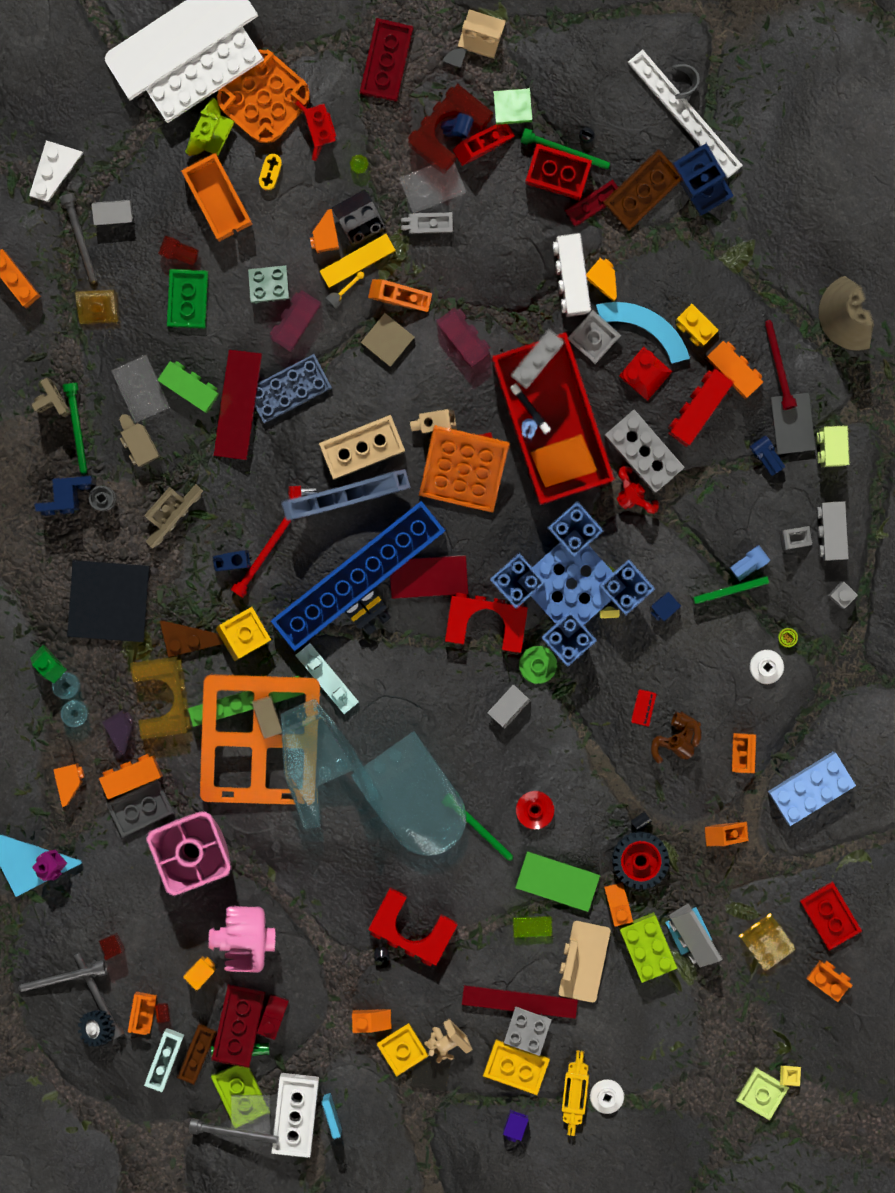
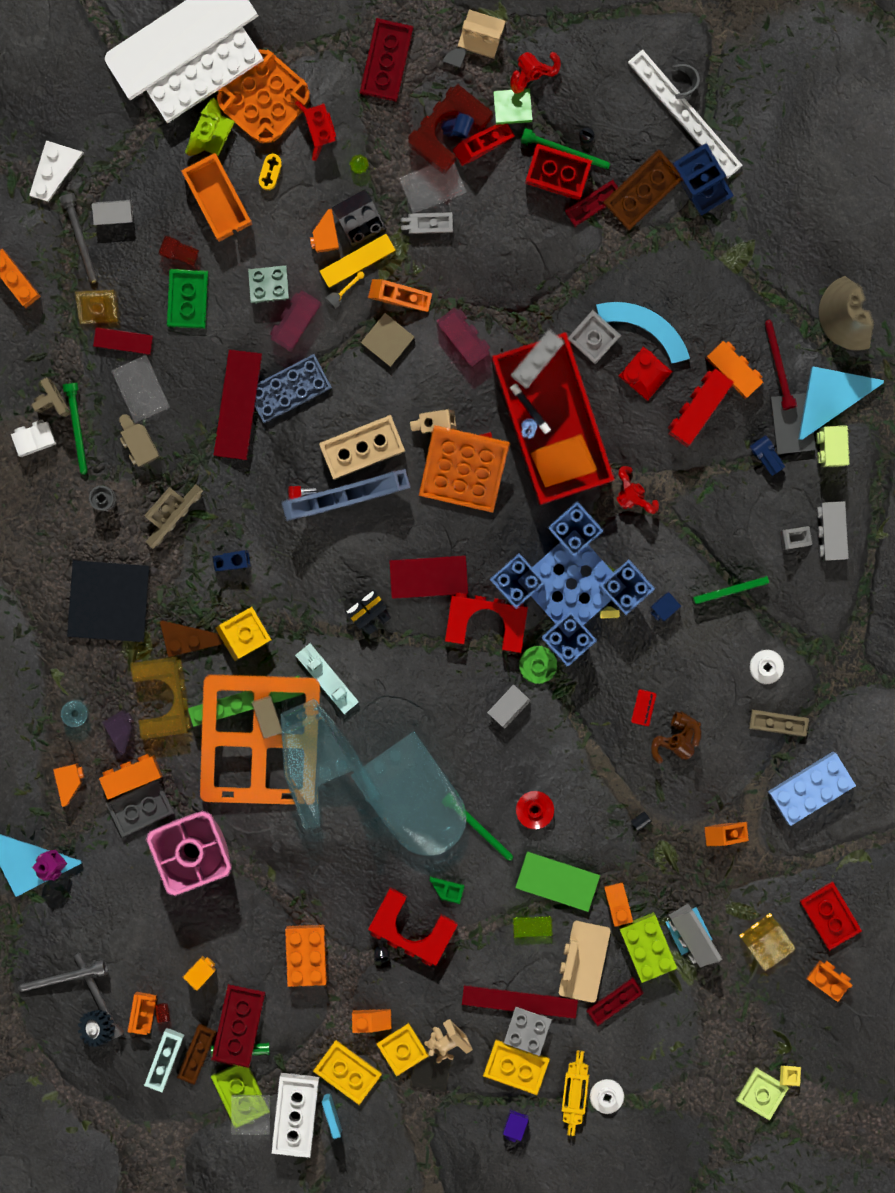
(33, 438): none -> white brick
(47, 664): green slope -> none
(65, 495): dark blue bracket -> none
(72, 691): clear light blue wheel -> none
(111, 946): clear red panel -> none
(123, 341): none -> dark red tile
(189, 386): bright green brick -> none
(197, 1126): flat silver piece -> none
(241, 587): red piece -> none
(244, 938): bright pink piece -> none
(272, 1016): dark red arch -> none
(306, 955): none -> orange brick
(347, 1072): none -> yellow tile
(358, 576): blue brick -> none
(448, 890): none -> green tile
(532, 70): none -> red piece
(573, 275): white brick -> none
(603, 278): light orange slope -> none
(615, 1001): none -> dark red tile
(643, 875): wheel -> none
(657, 451): light grey brick -> none
(696, 326): yellow bracket -> none
(743, 753): orange hinge -> none
(752, 561): medium blue piece -> none
(778, 723): none -> dark tan tile
(787, 637): tile -> none
(830, 394): none -> medium azure tile
(842, 595): light grey brick -> none

